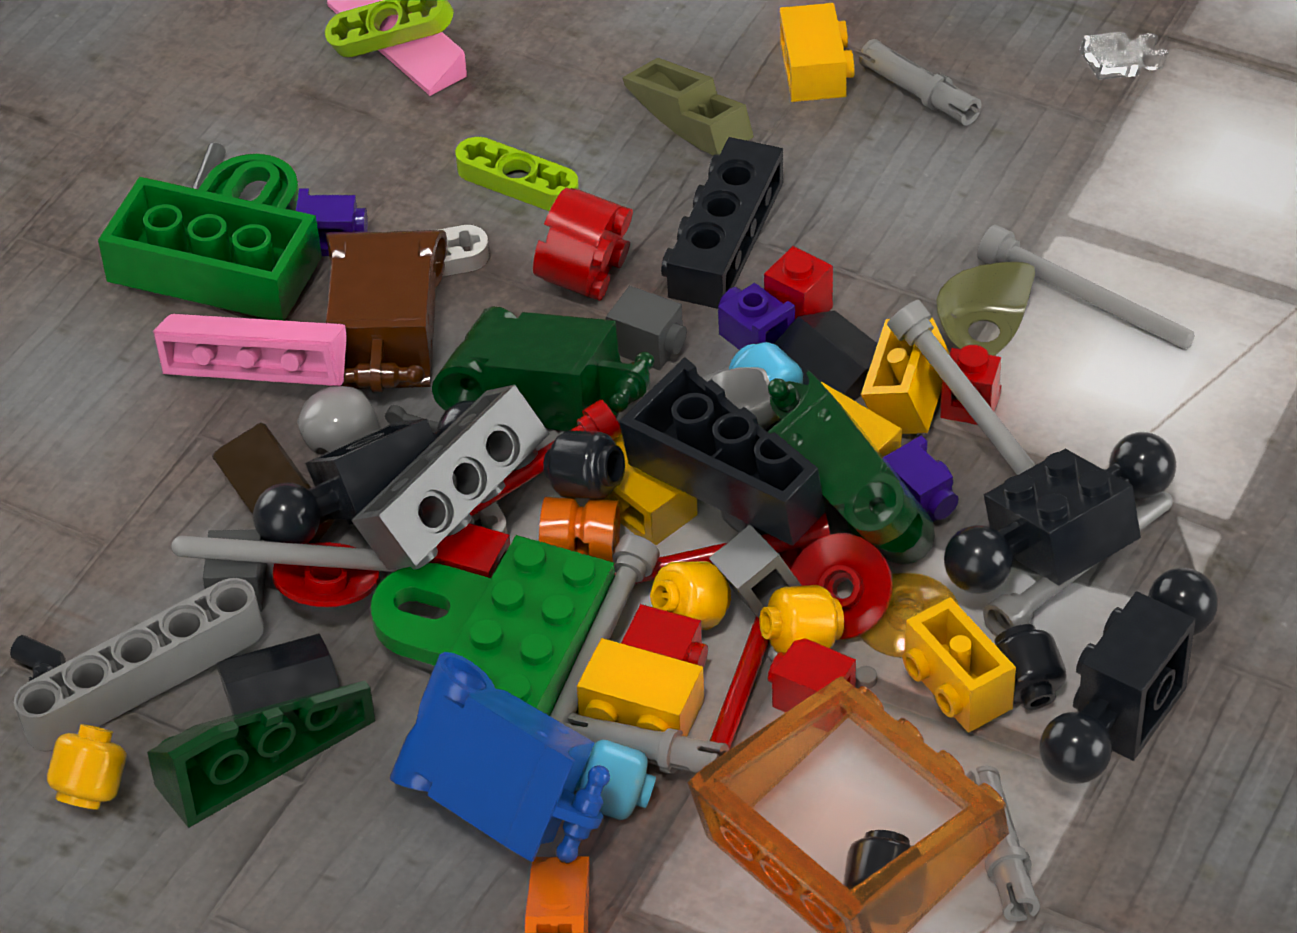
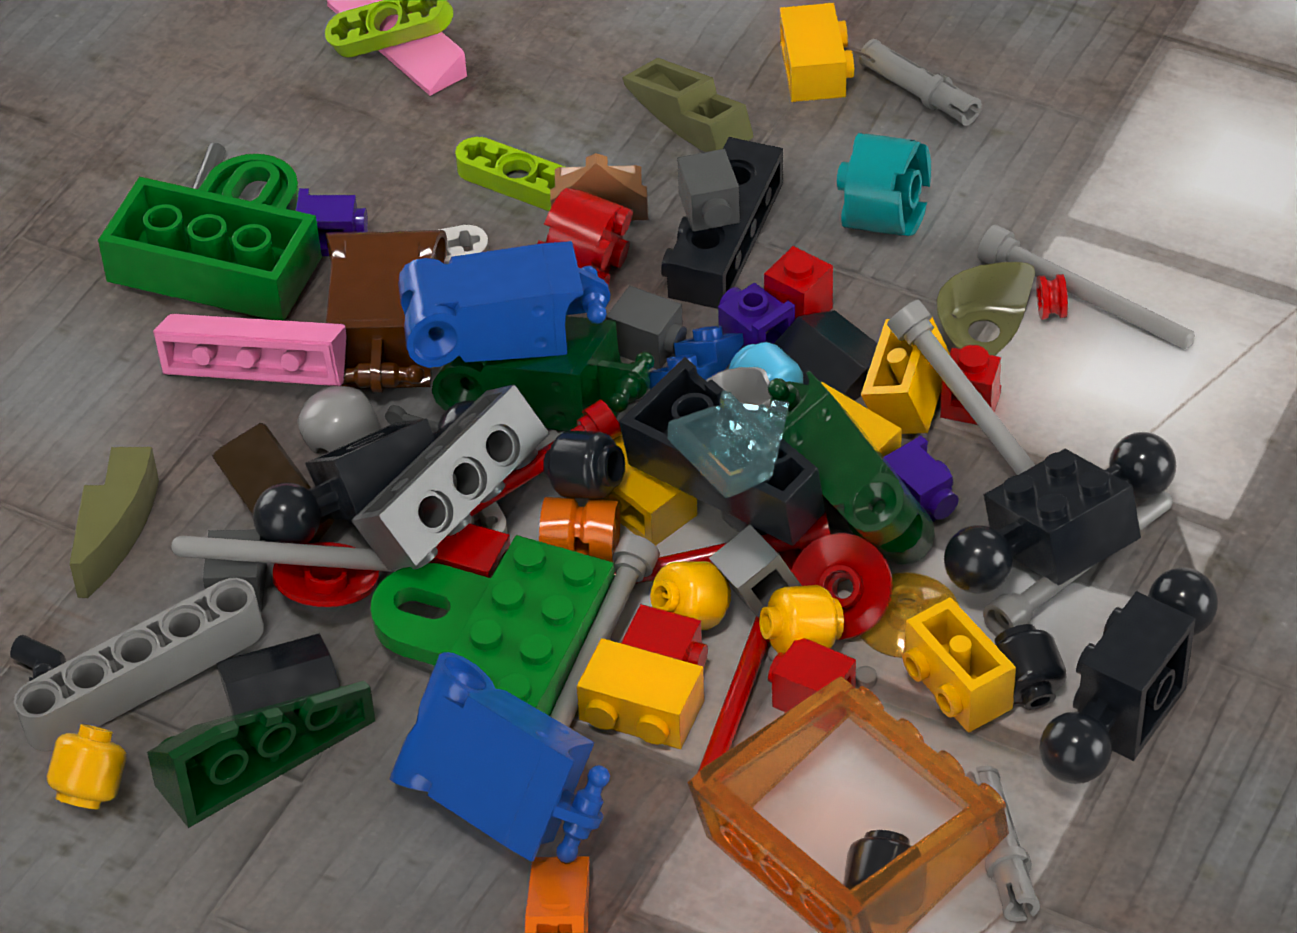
(112, 517): none -> olive slope
(497, 303): none -> blue piece
(612, 183): none -> medium nougat slope
(628, 778): medium azure head -> none
(664, 749): light grey pin -> none
(707, 350): none -> blue slope
(708, 190): none -> dark grey brick
(731, 443): none -> clear light blue slope
(884, 184): none -> teal brick
(1052, 296): none -> red bush
(1117, 56): clear plate -> none

